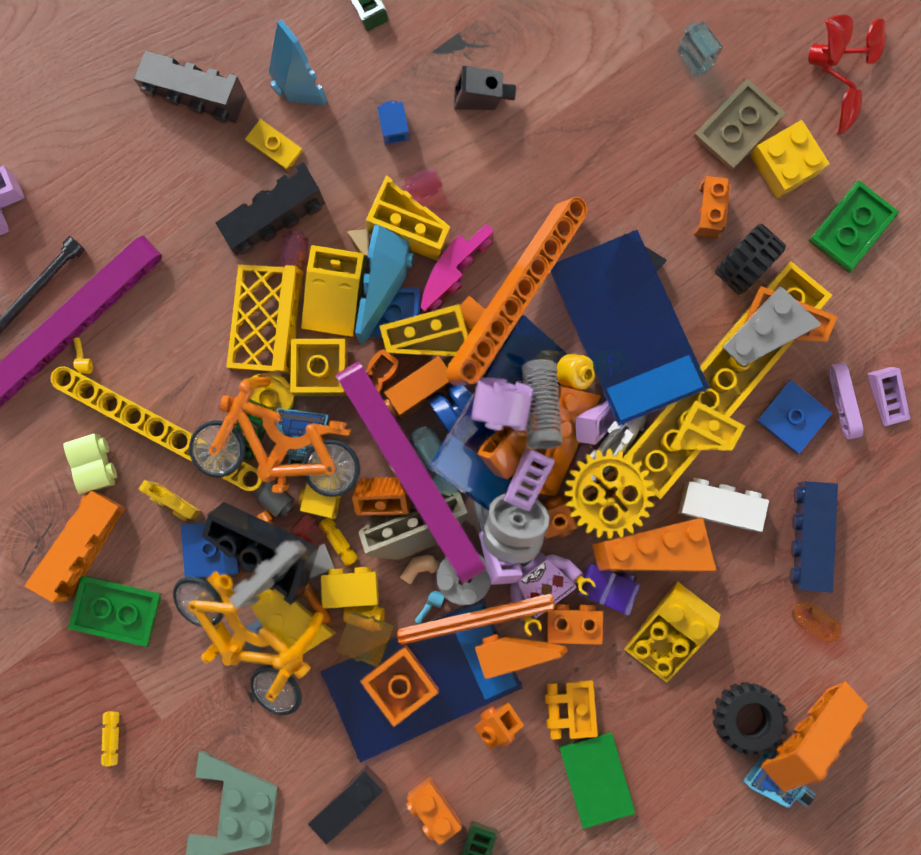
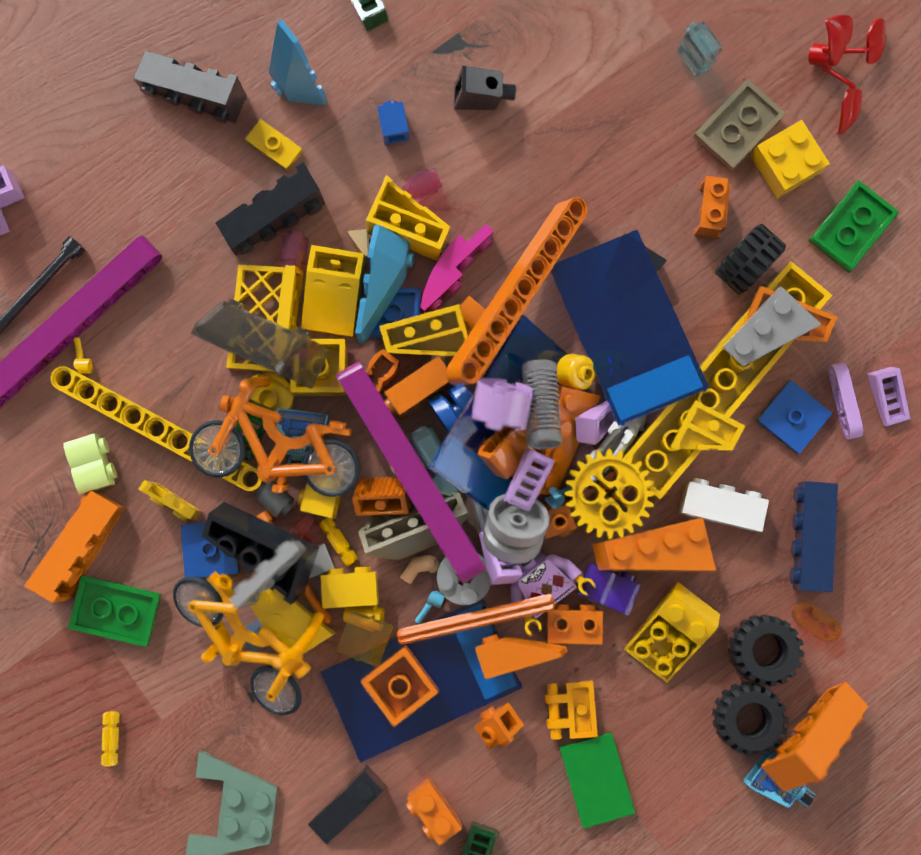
(263, 342): none -> clear smoke windscreen
(557, 497): none -> medium azure hand
(788, 650): none -> black tyre

